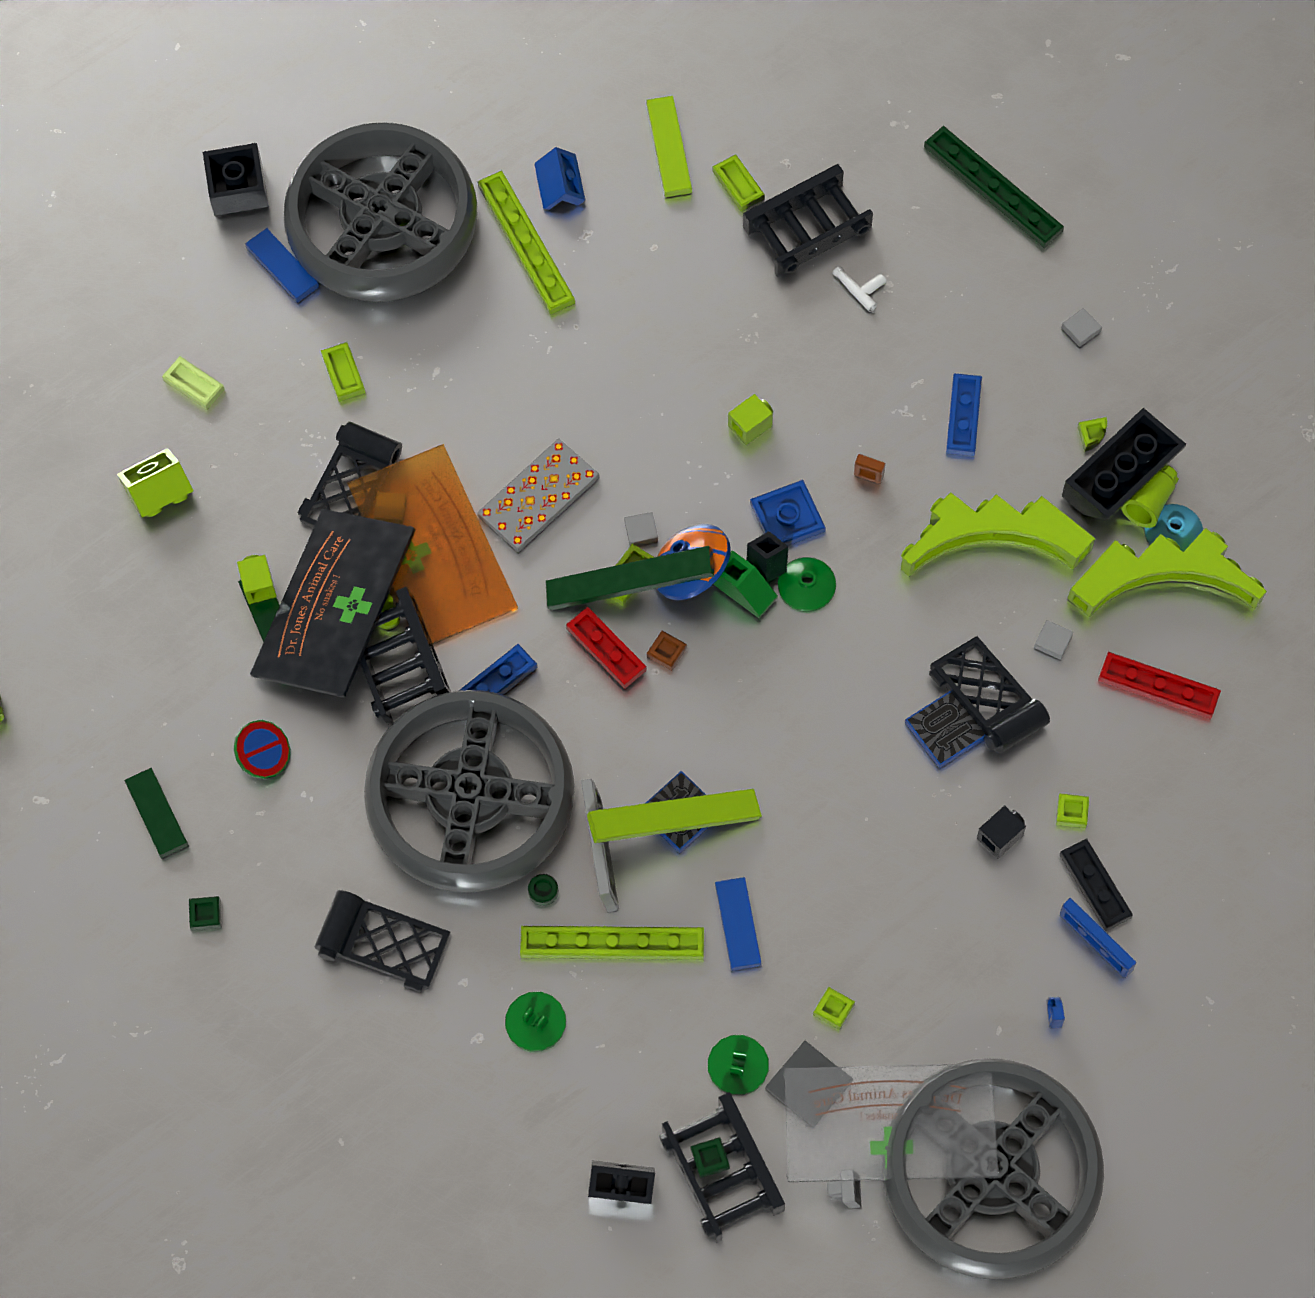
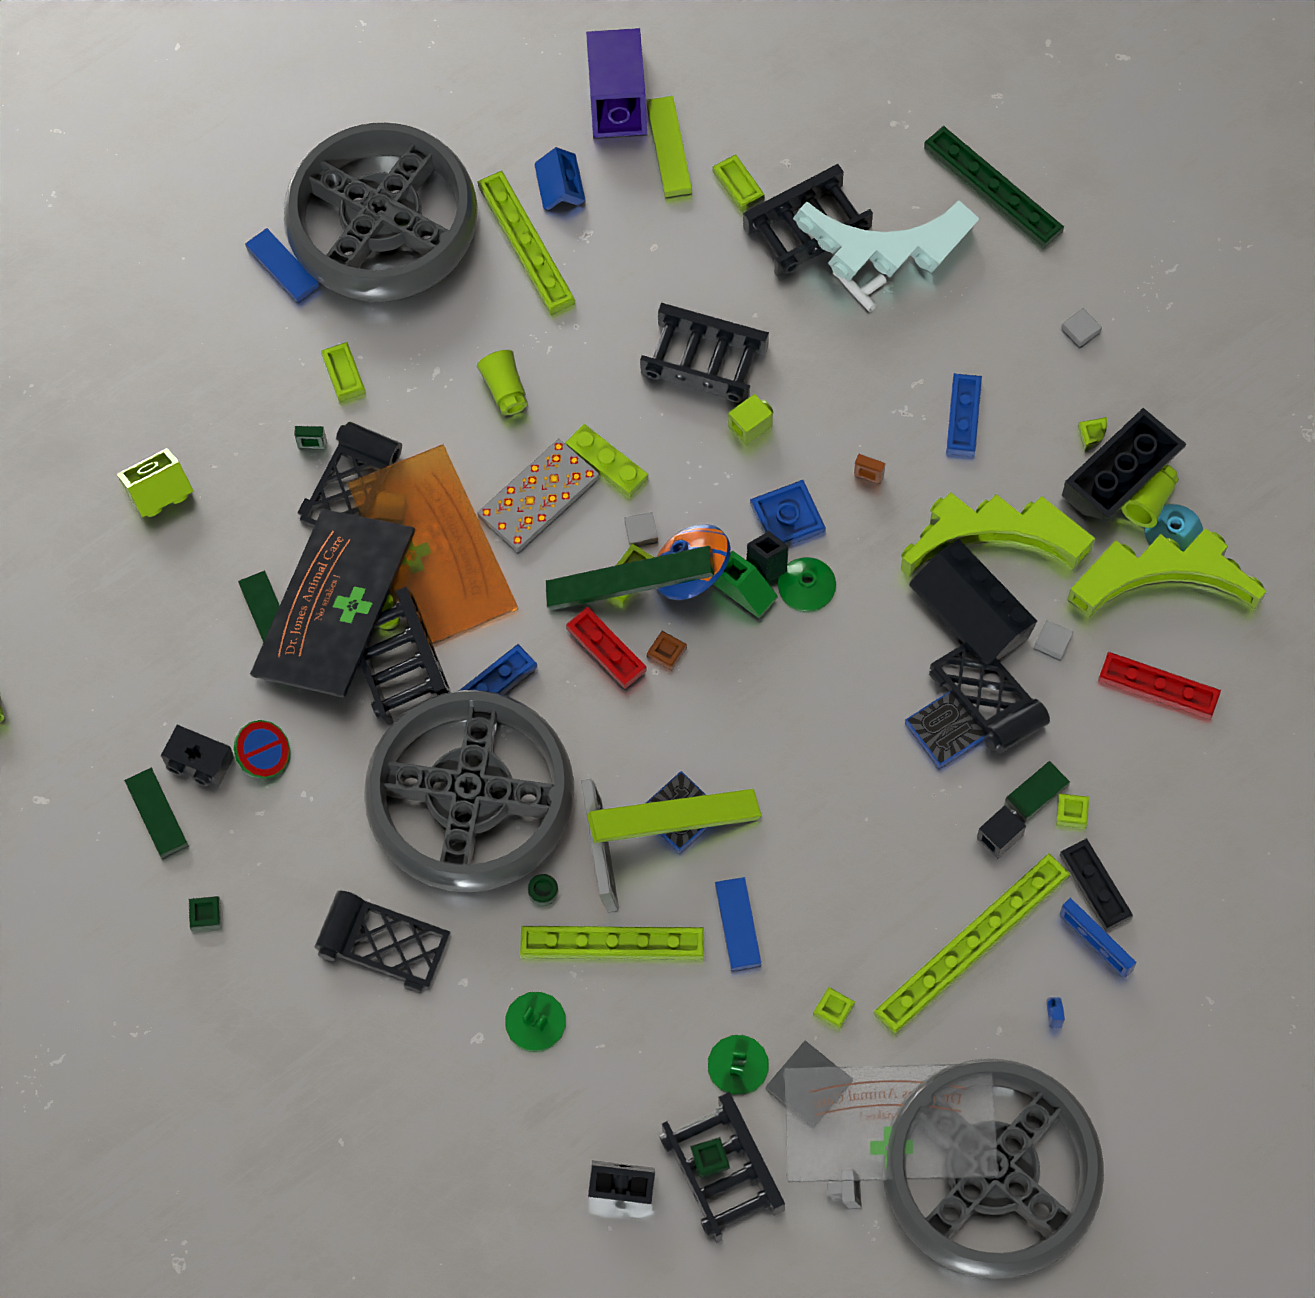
(187, 744): none -> black brick
(193, 382): yellowish green tile -> none
(235, 179): black brick -> none
(256, 578): lime brick -> none
(310, 437): none -> dark green tile
(503, 381): none -> lime plant
(607, 460): none -> lime plate
(616, 83): none -> dark purple slope
(711, 328): none -> black fence
(886, 250): none -> light aqua arch
(971, 944): none -> lime tile
(973, 603): none -> black slope
(1037, 791): none -> dark green tile

